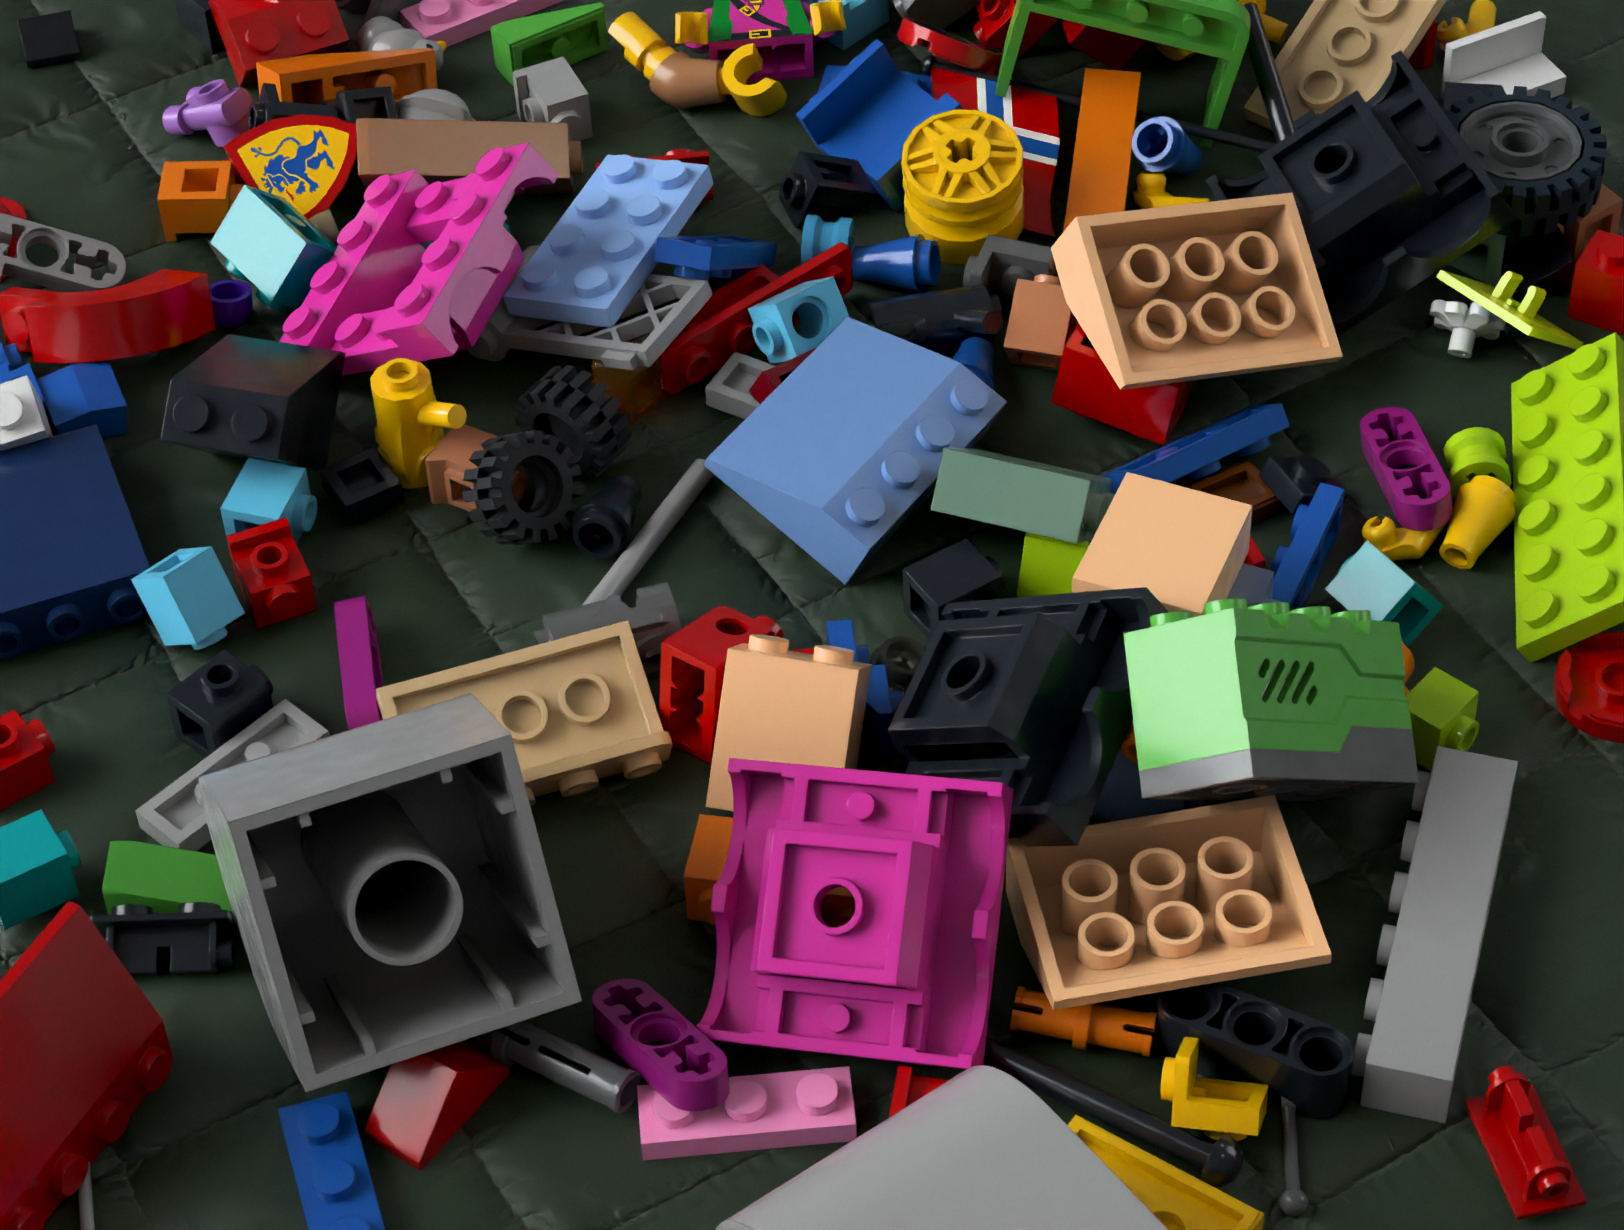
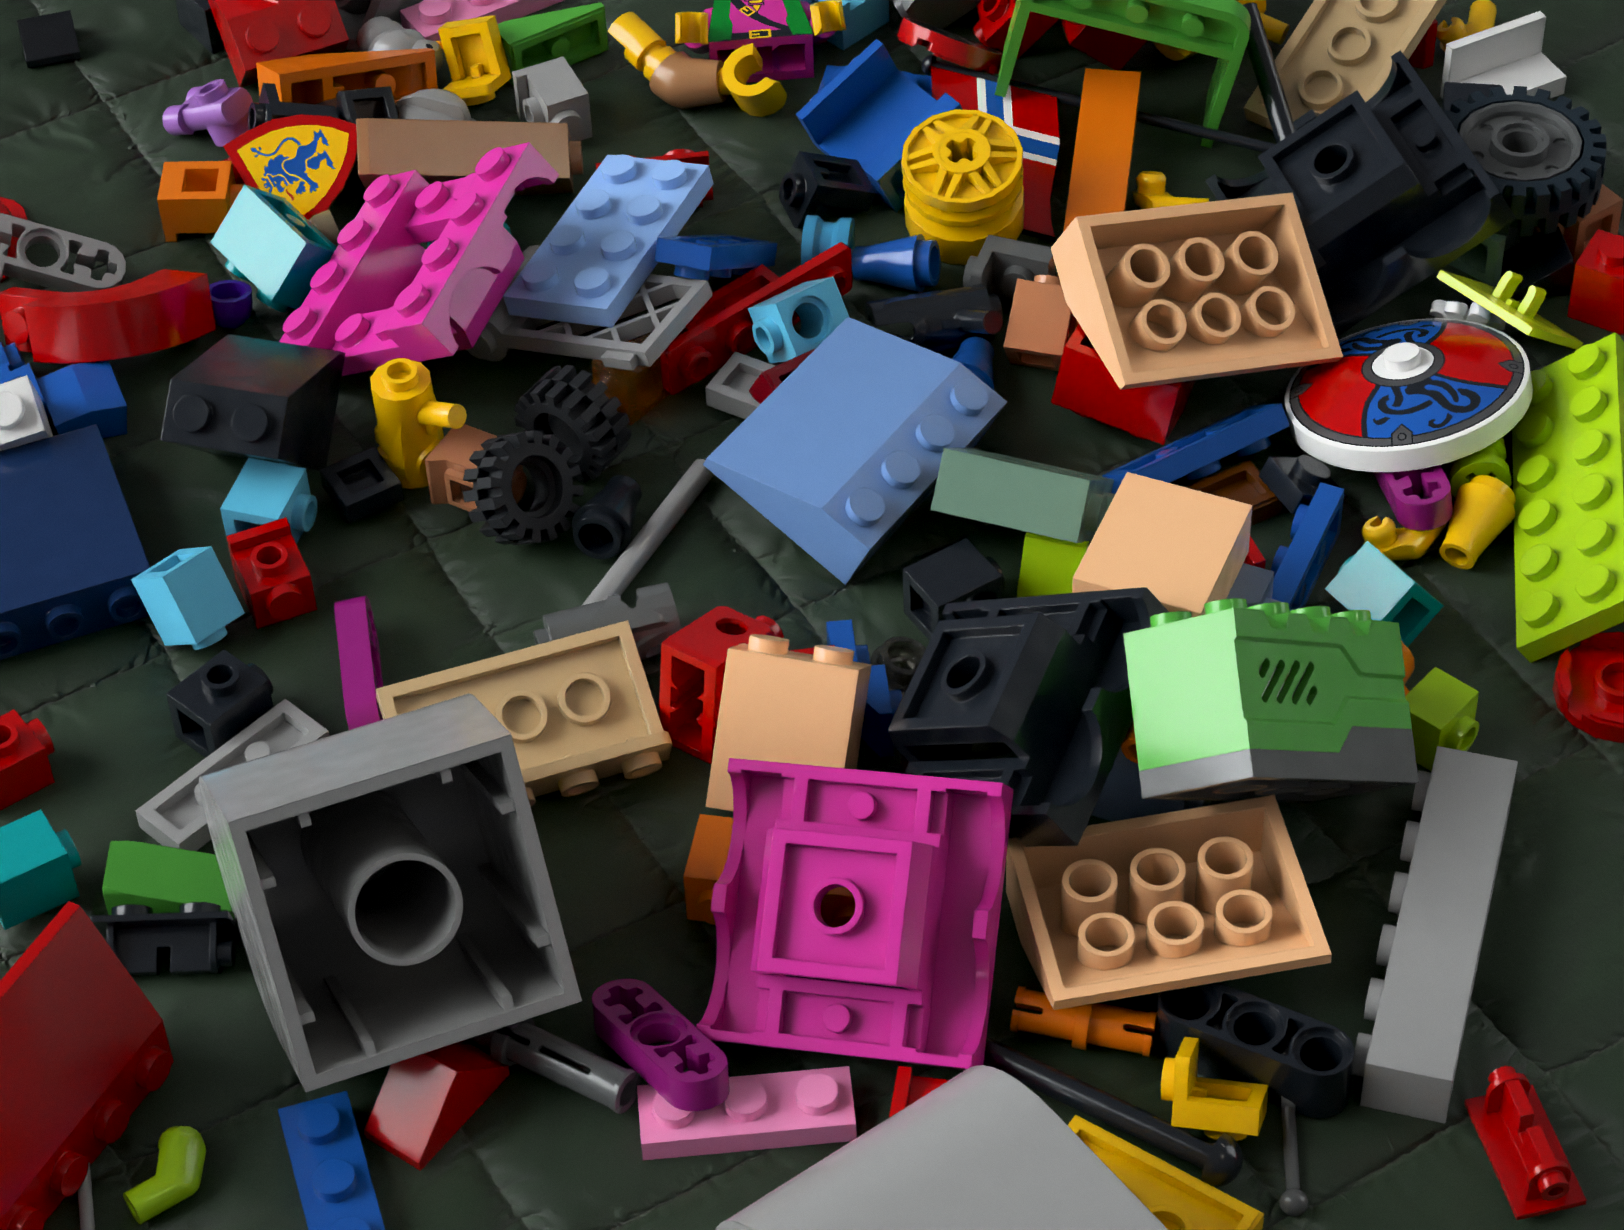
(176, 1175): none -> lime arm
(474, 58): none -> yellow bracket
(1165, 147): blue cone -> none
(1410, 396): none -> dish

